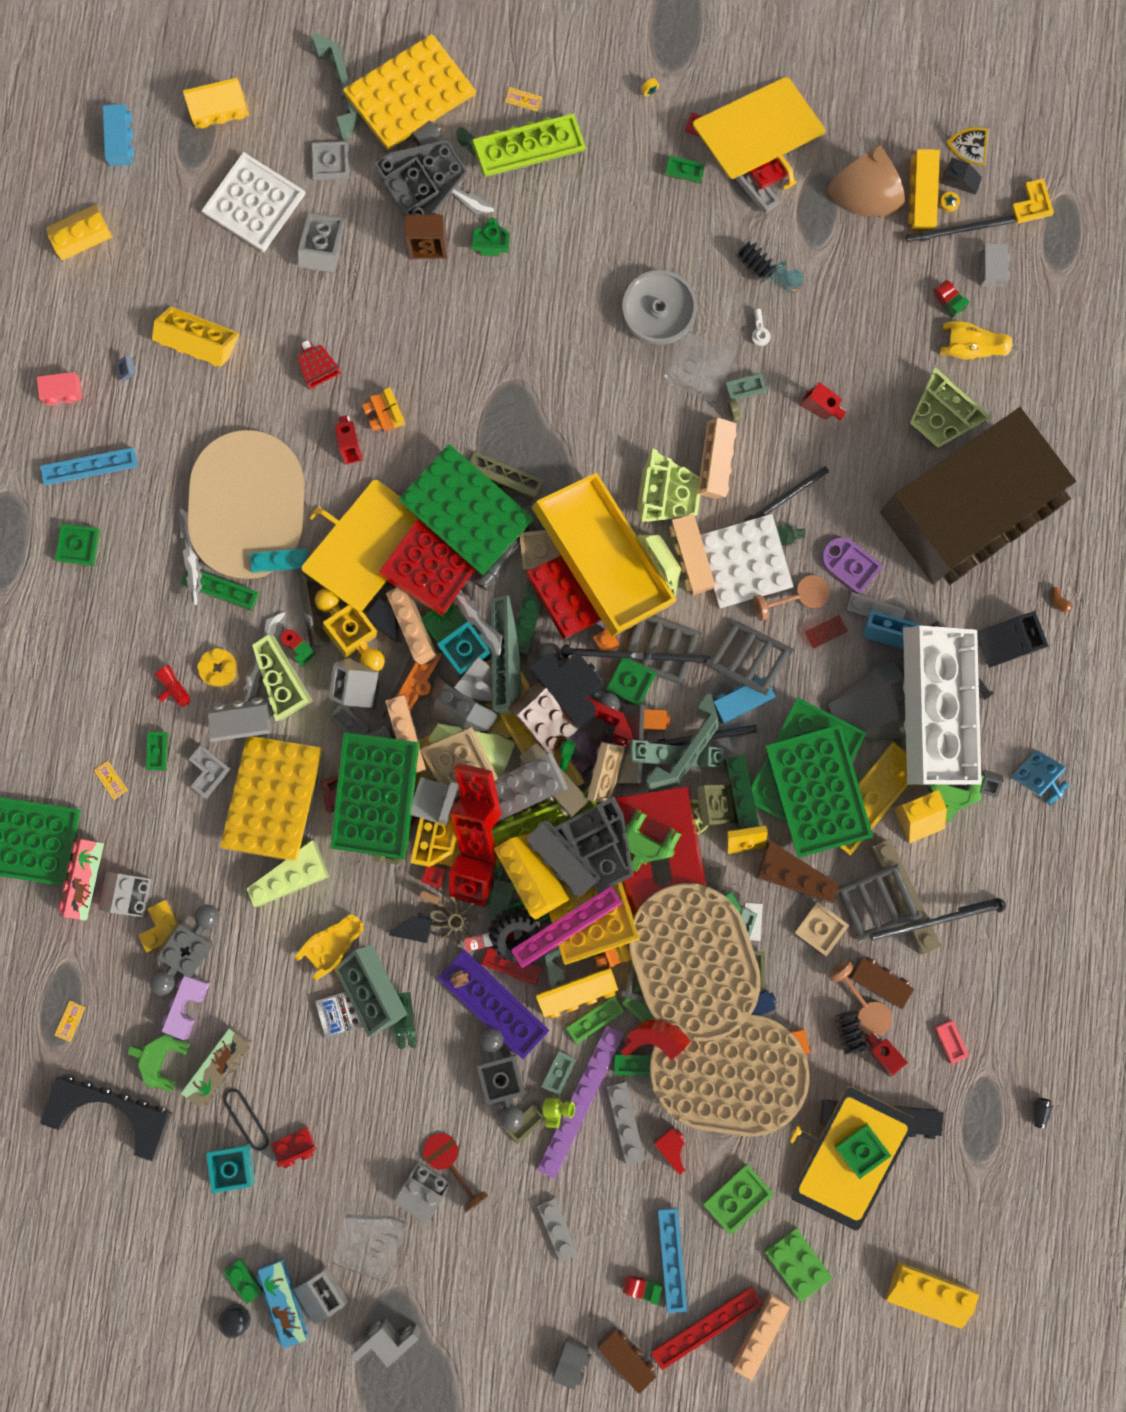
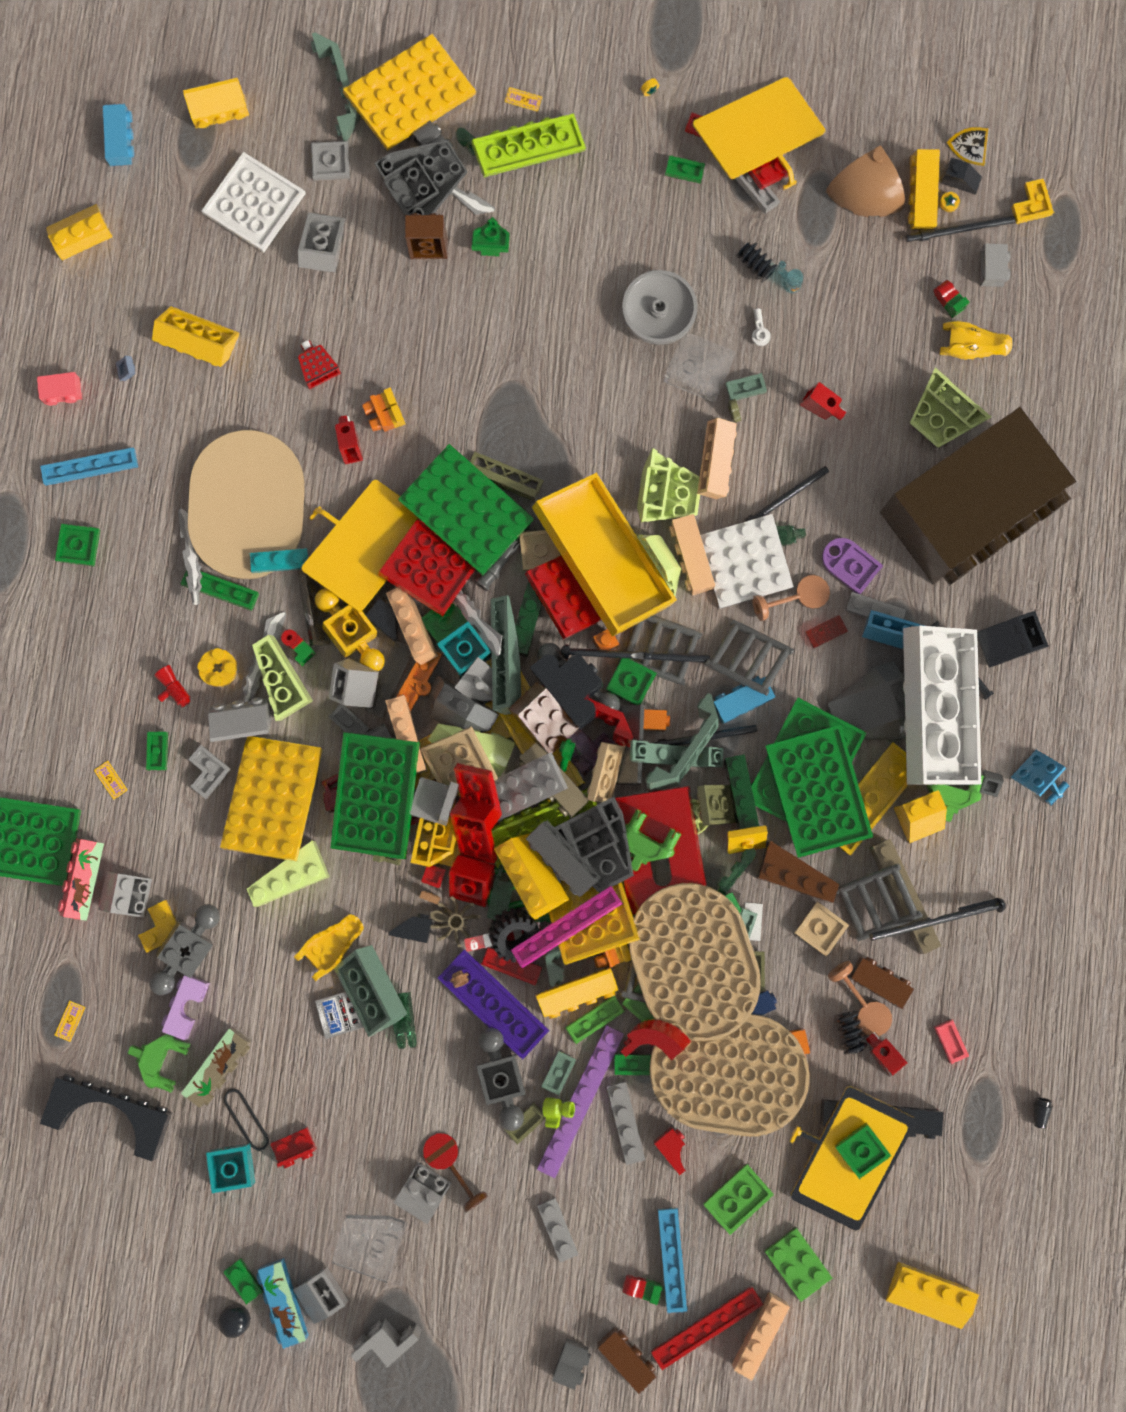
(737, 870): none -> clear green hinge
(1059, 602): dark orange arm -> none

